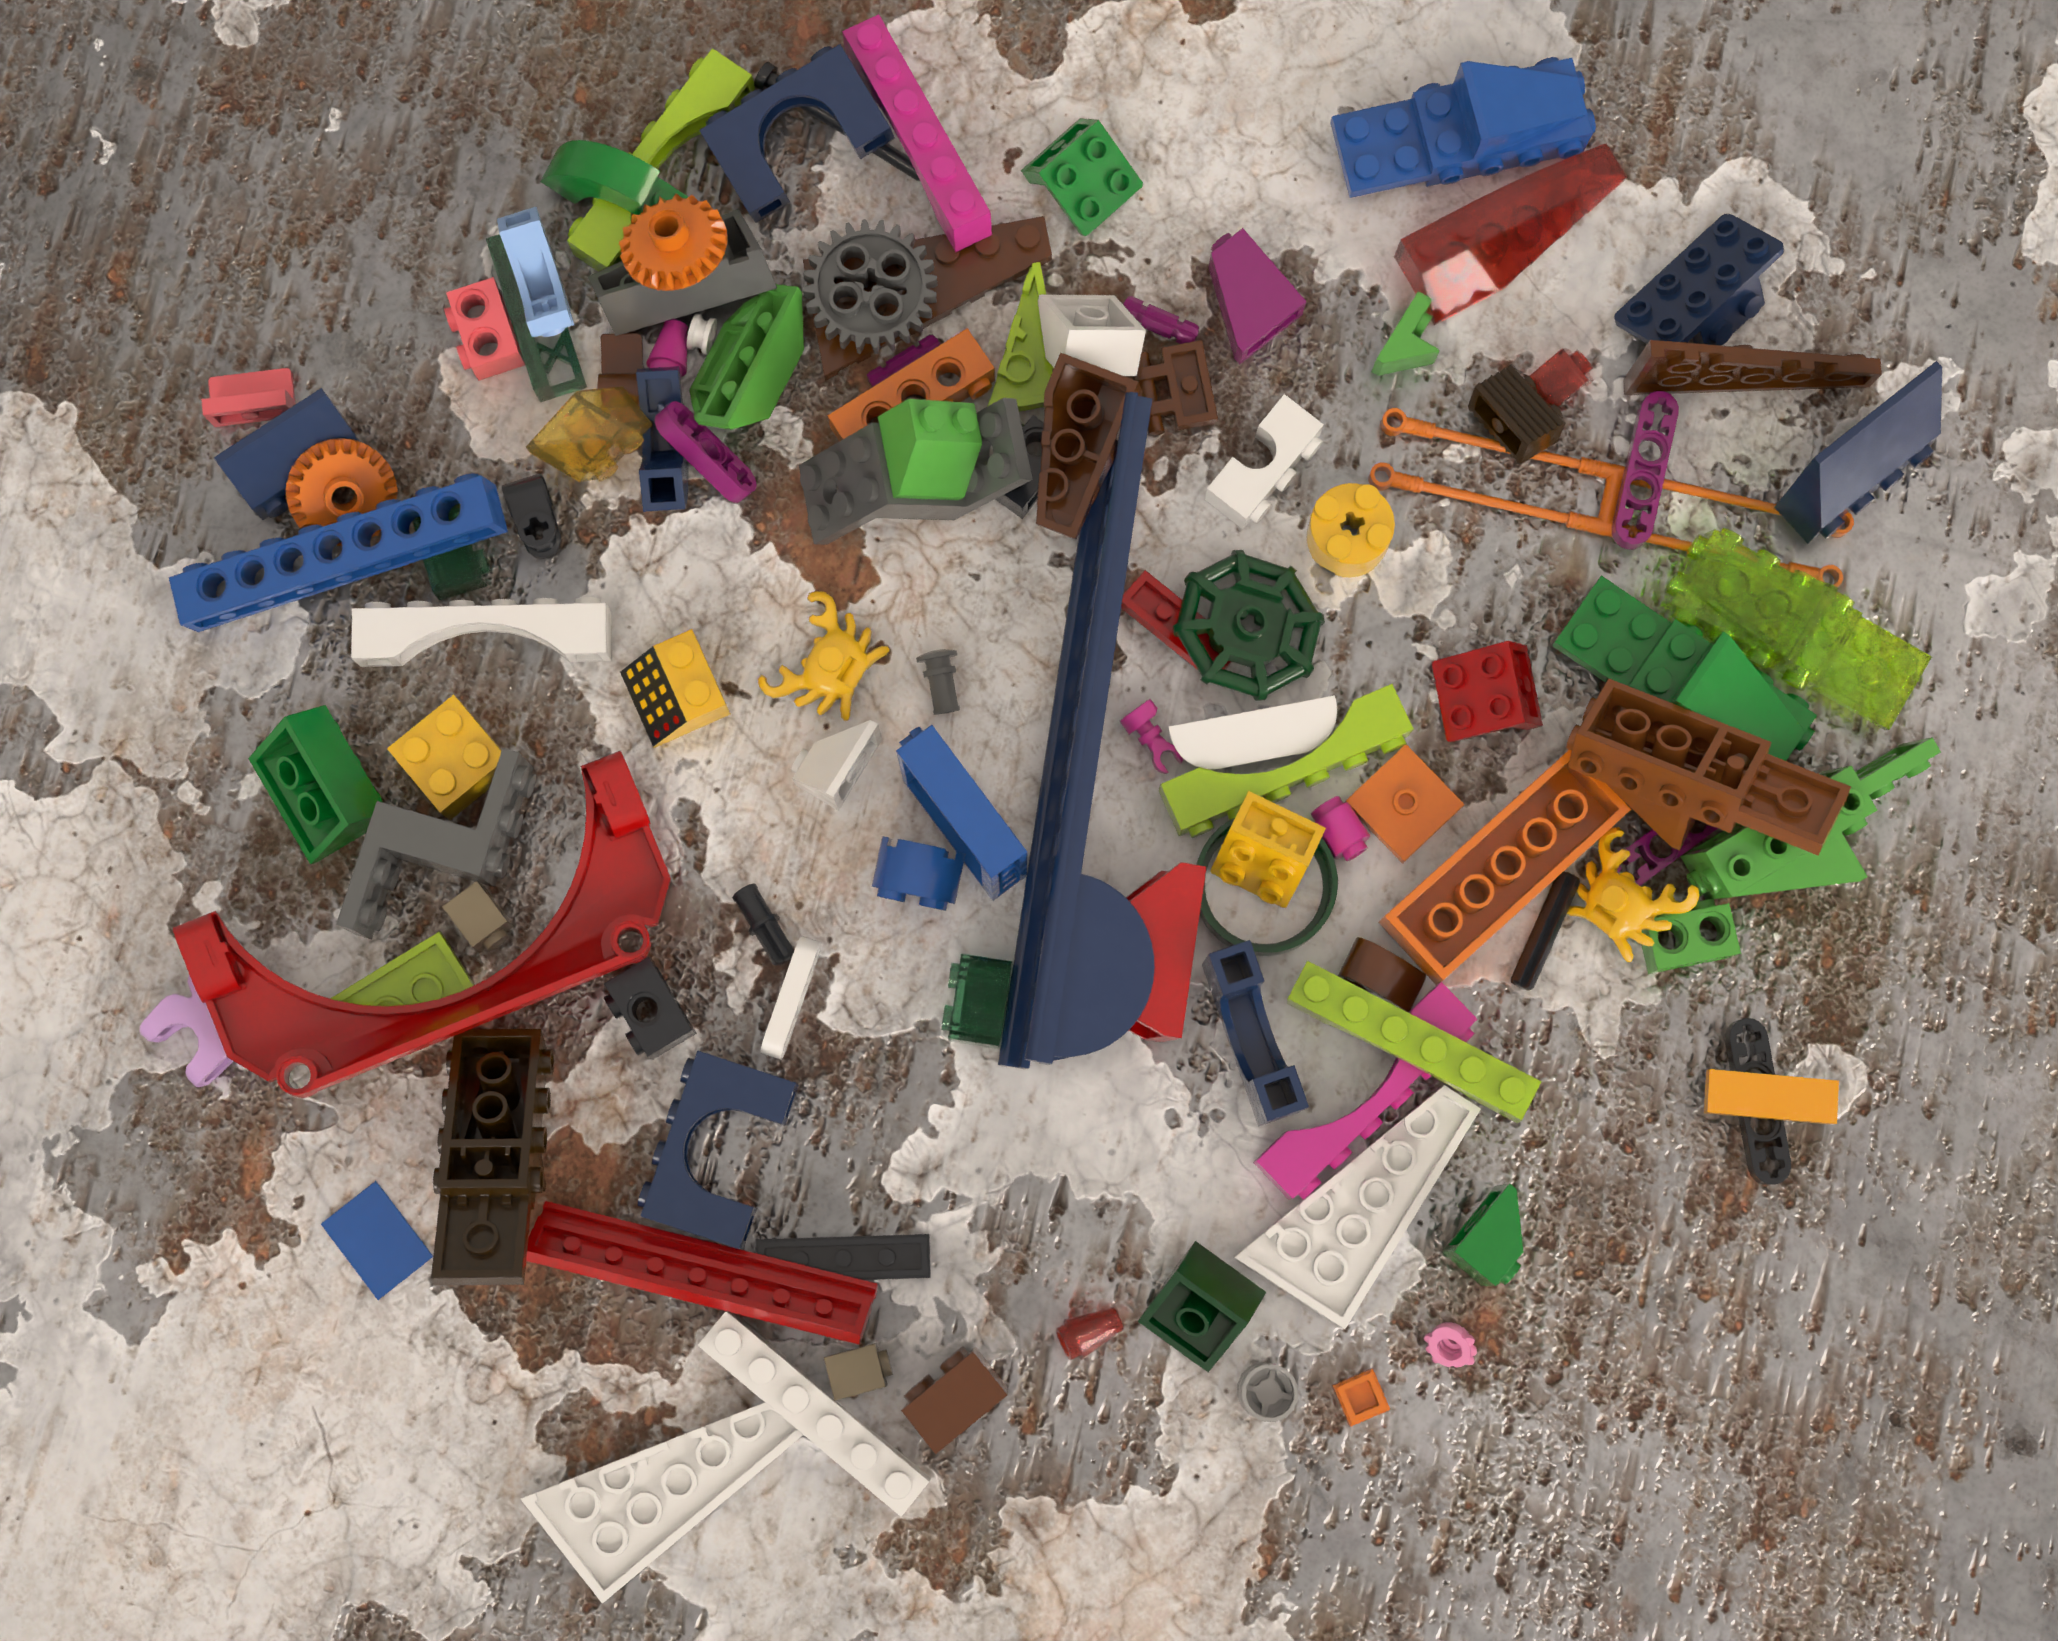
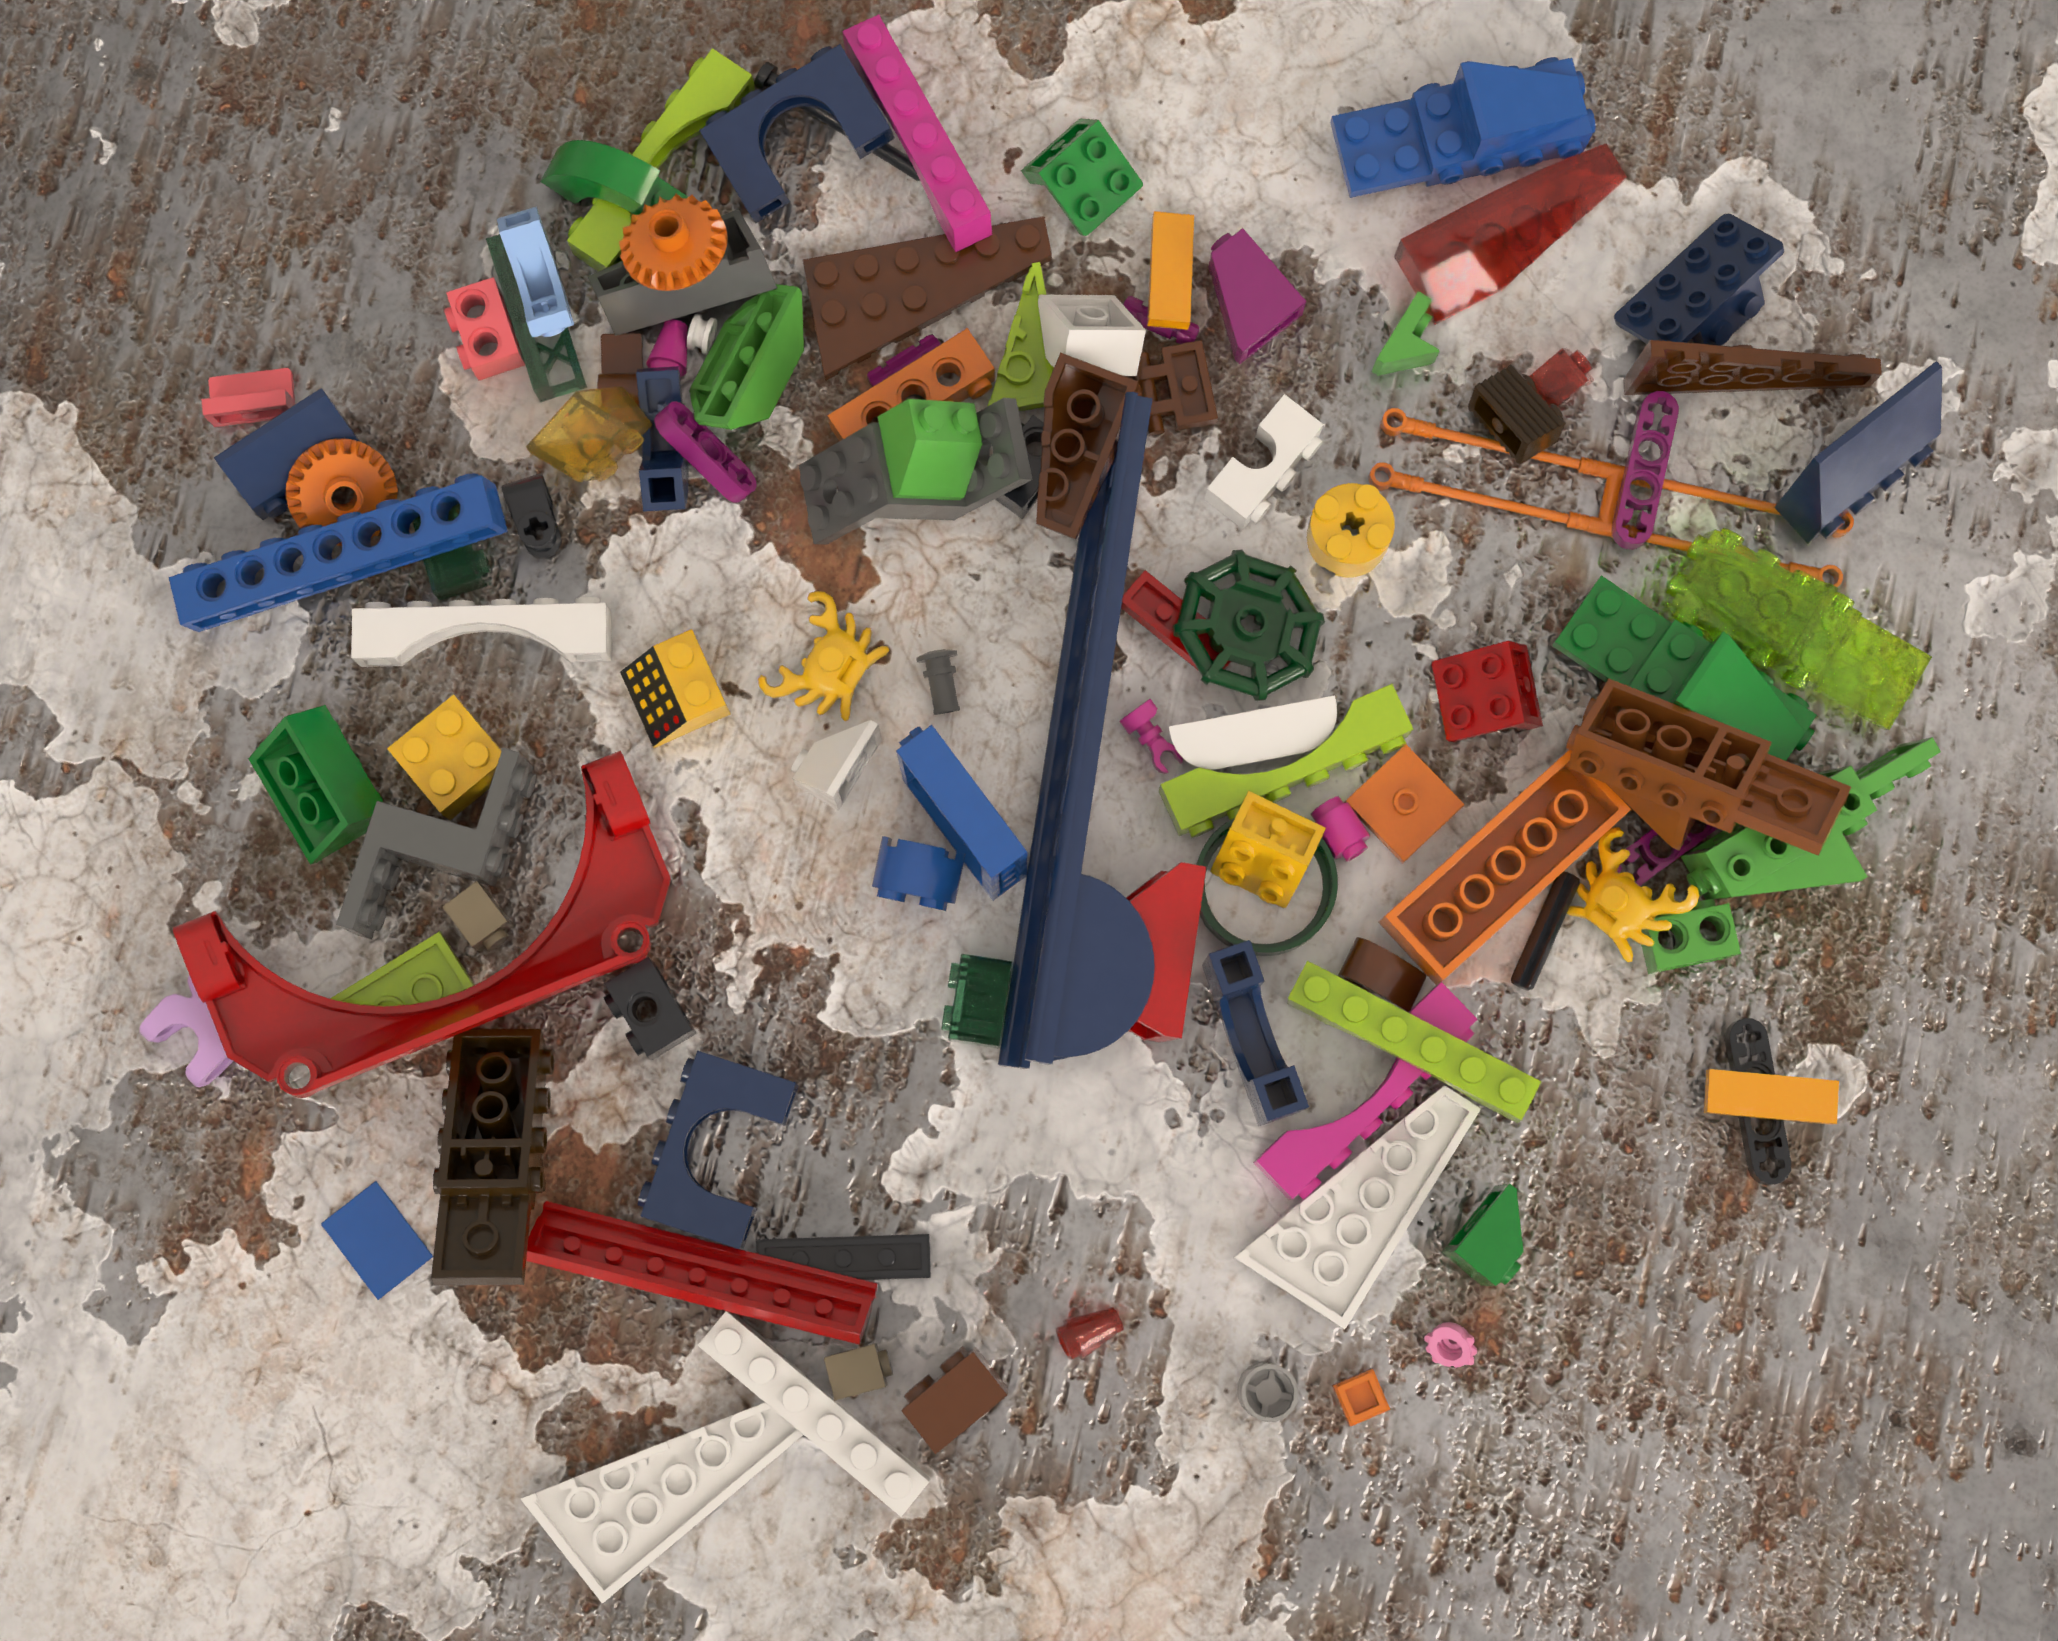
(763, 924): black axle -> none
(791, 997): white beam -> none
(878, 251): dark grey gear -> none
(1170, 270): none -> light orange tile
(1202, 1307): dark green slope -> none

